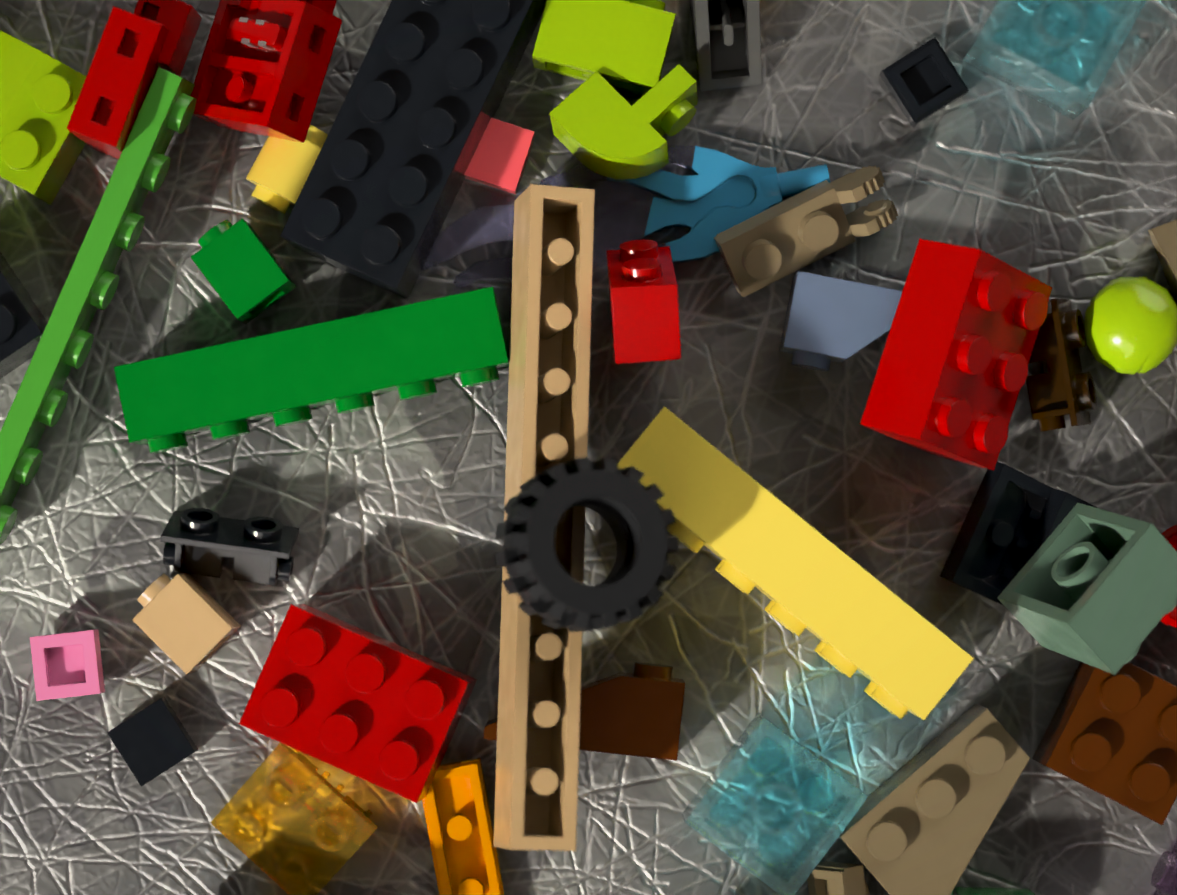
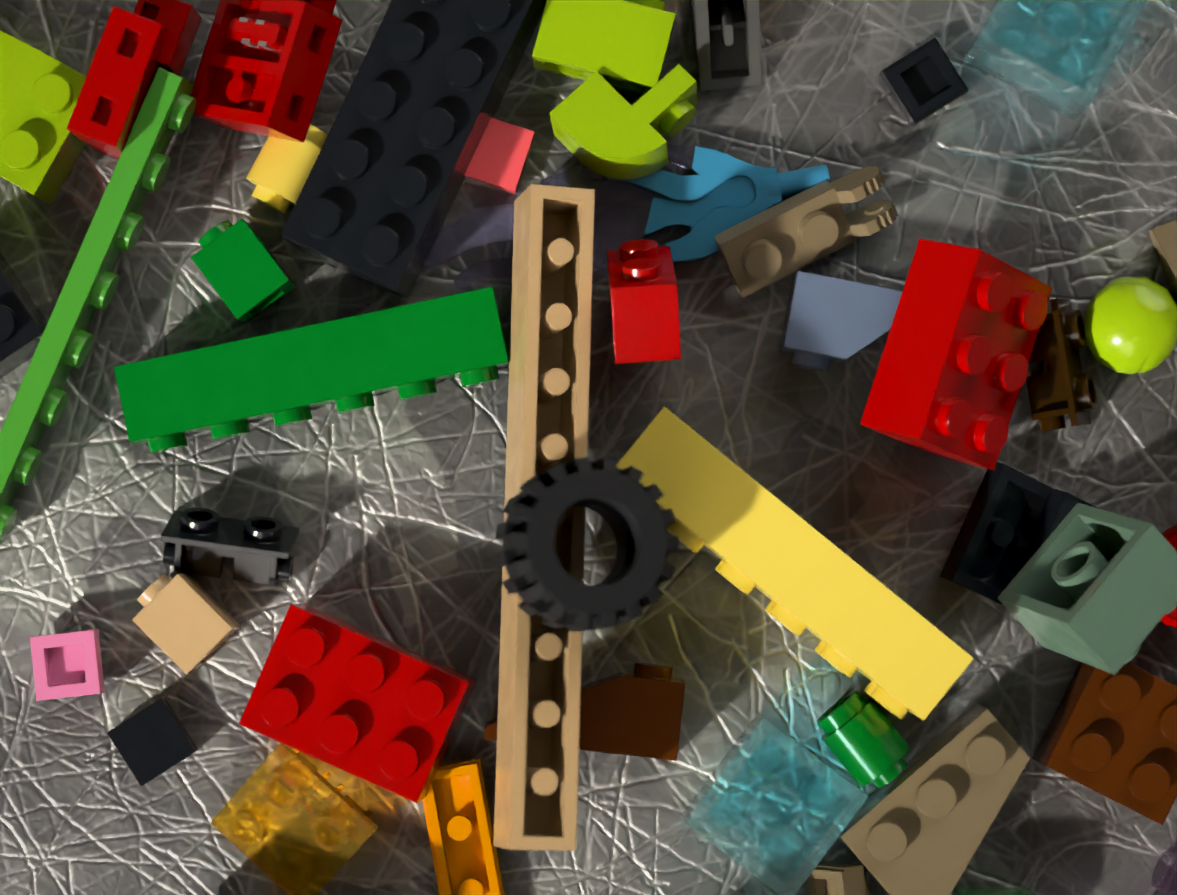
(863, 740): none -> green brick

